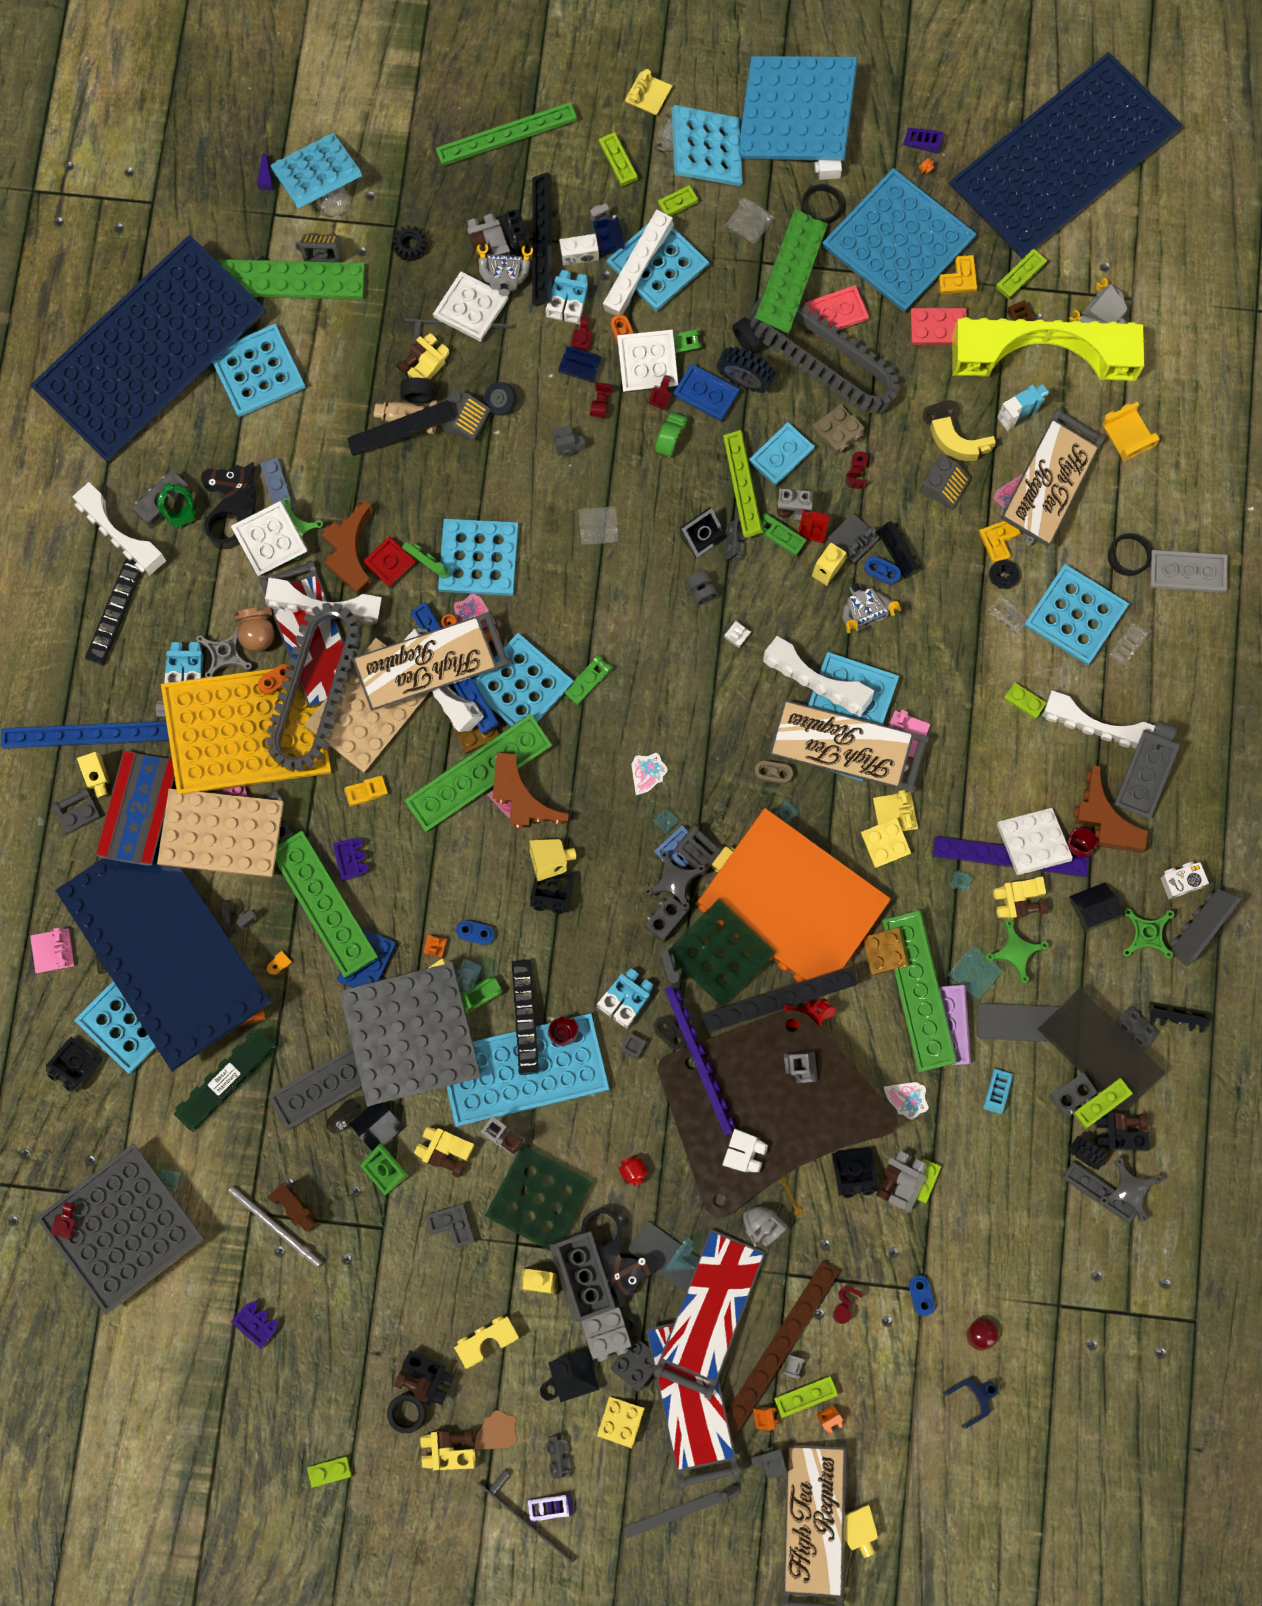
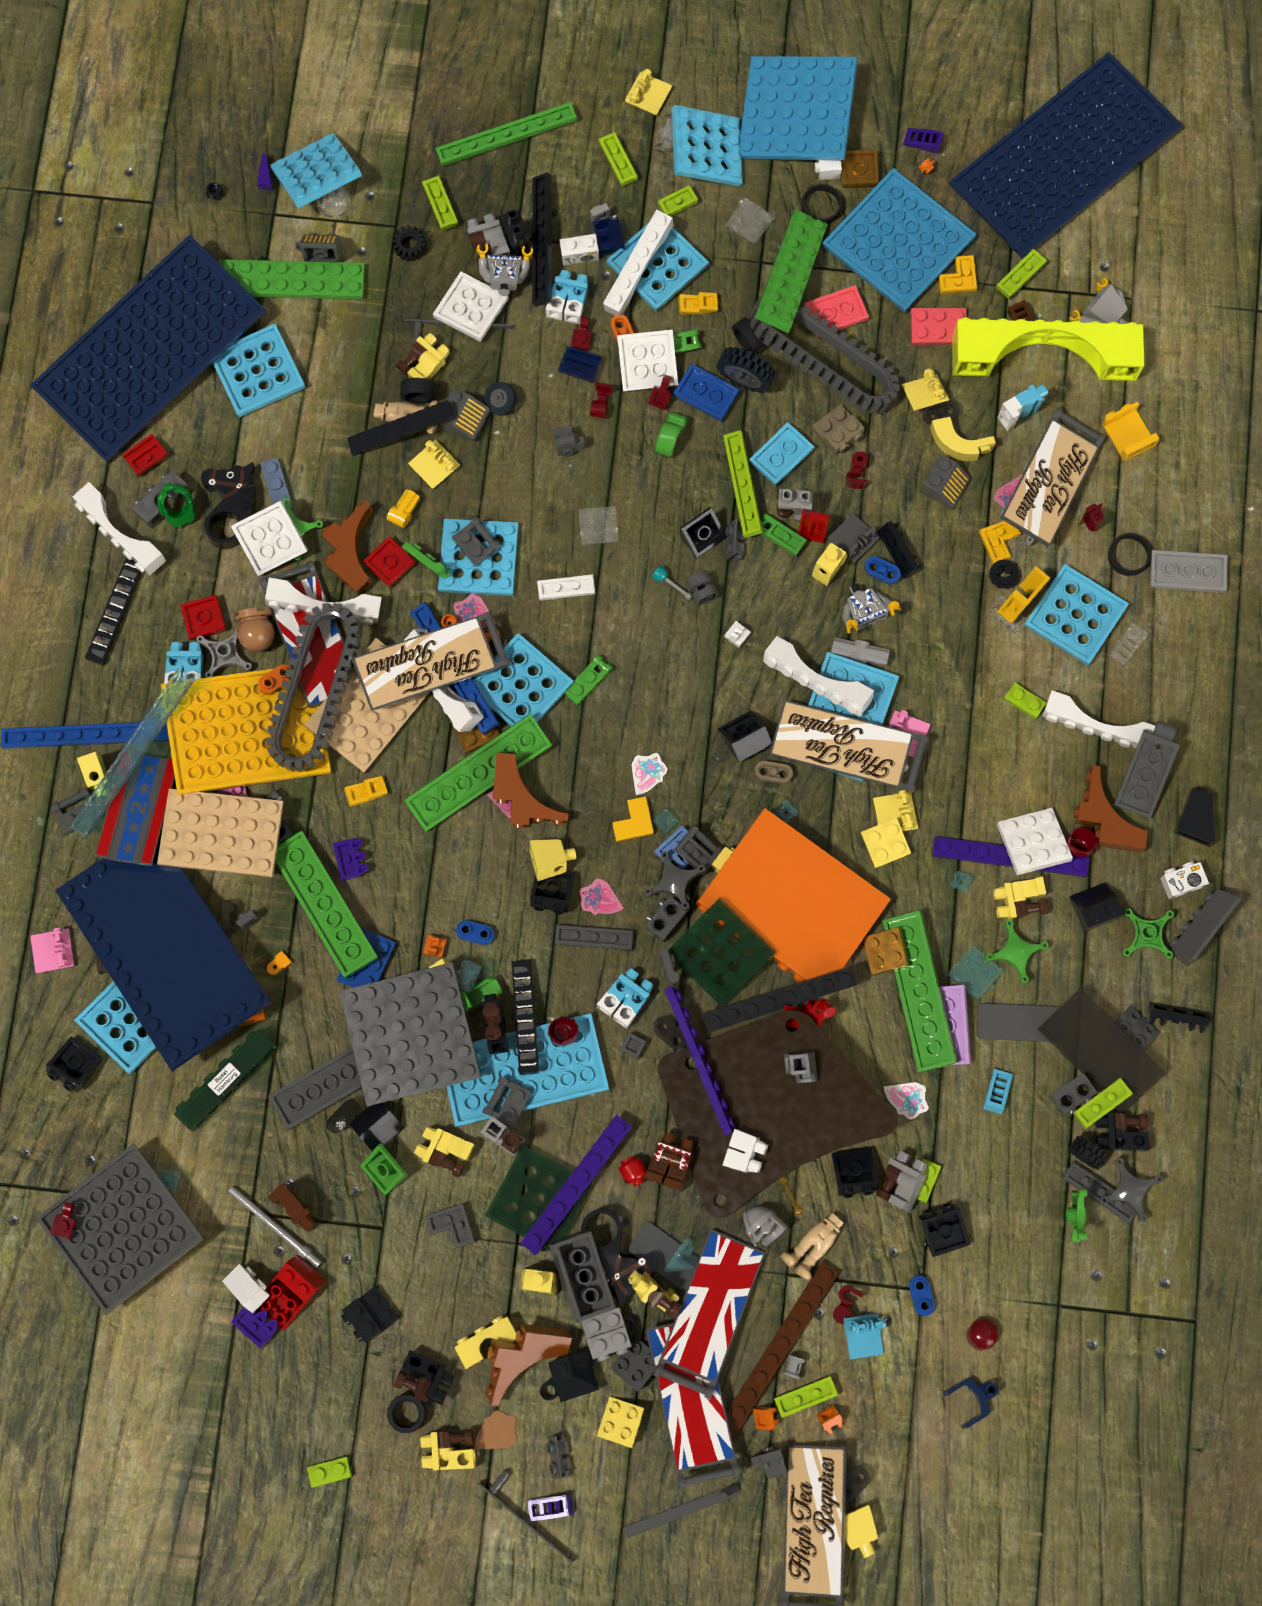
(132, 753): none -> clear light blue plate
(145, 455): none -> red plate
(203, 617): none -> red plate
(213, 186): none -> black plate
(246, 1288): none -> white brick
(291, 1291): none -> red slope
(369, 1315): none -> black plate
(402, 511): none -> yellow piece
(433, 464): none -> light yellow hinge
(440, 203): none -> lime plate
(471, 545): none -> dark grey plate
(495, 1023): none -> hips
(511, 1358): none -> arch
(512, 1105): none -> dark grey plate
(566, 587): none -> white tile
(576, 1185): none -> dark purple plate
(594, 937): none -> dark grey tile
(599, 898): none -> clear pink sticker
(638, 825): none -> yellow tile
(649, 1291): none -> light yellow hips
(661, 575): none -> hinge
(670, 1156): none -> reddish brown hips
(698, 304): none -> yellow slope
(745, 736): none -> black slope
(819, 1236): none -> tan piece
(853, 1486): none -> clear smoke plate
(860, 168): none -> pearl gold plate
(860, 651): none -> light grey piece
(864, 1335): none -> medium azure hinge
(925, 391): none -> light yellow hinge
(944, 1229): none -> black plate
(1017, 602): none -> yellow panel
(1077, 1215): none -> bright green piece
(1092, 517): none -> dark red hinge
(1197, 818): none -> black slope

